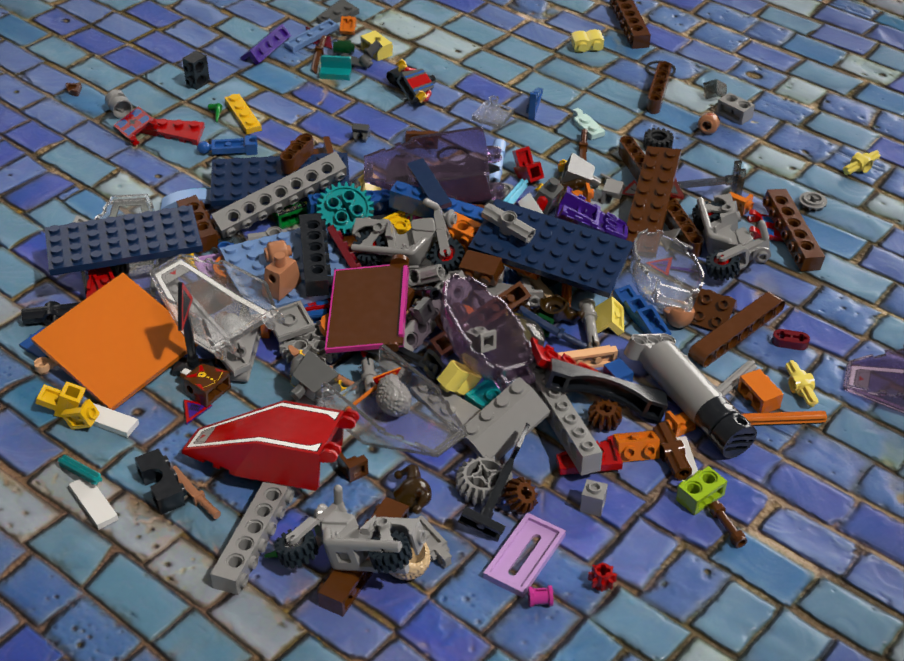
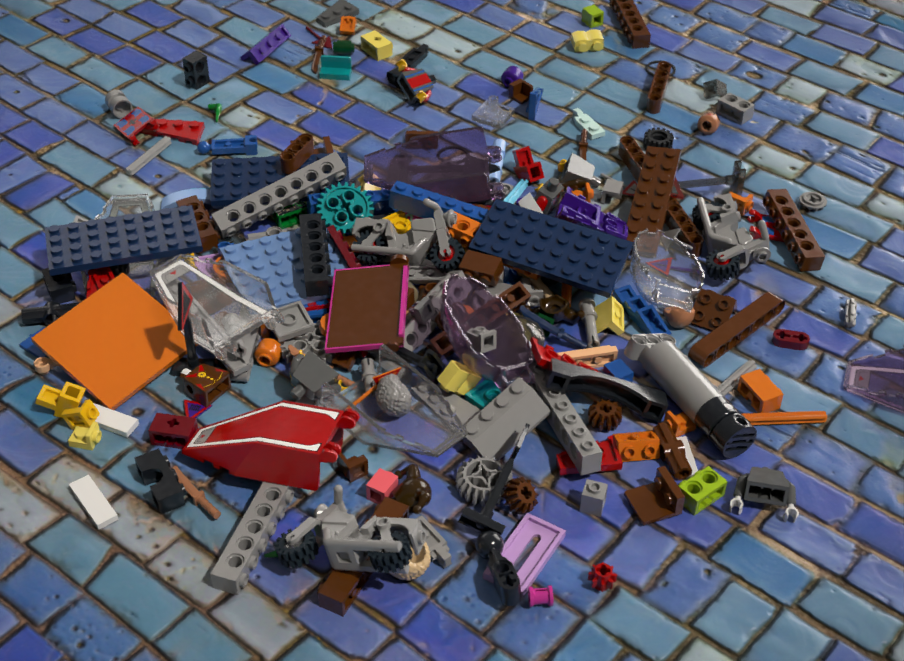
(60, 286): none -> black brick
(73, 88): reddish brown tile -> none
(80, 469): teal axle -> none
(85, 437): none -> light yellow bracket
(148, 156): none -> light grey axle
(172, 430): none -> dark red brick
(243, 114): yellow plate -> none
(268, 352): none -> orange head
(276, 246): nougat head -> none
(282, 275): nougat torso -> none
(311, 35): medium blue tile -> none
(346, 359): none -> reddish brown bracket
(361, 130): dark grey tile -> none
(366, 59): dark grey pin -> none
(381, 486): none -> coral brick
(416, 55): none -> black hinge
(426, 275): light grey piece -> none
(426, 291): black pin -> none
(428, 183): dark blue tile -> none
(506, 581): none -> black beam
(508, 223): light grey piece -> none
(511, 74): none -> dark purple head
(520, 91): none -> reddish brown panel
(592, 16): none -> lime brick
(657, 499): none -> reddish brown bracket
(737, 537): reddish brown bar -> none
(766, 487): none -> dark grey torso
(801, 383): light yellow axle -> none
(850, 313): none -> light grey axle
(861, 162): light yellow axle -> none

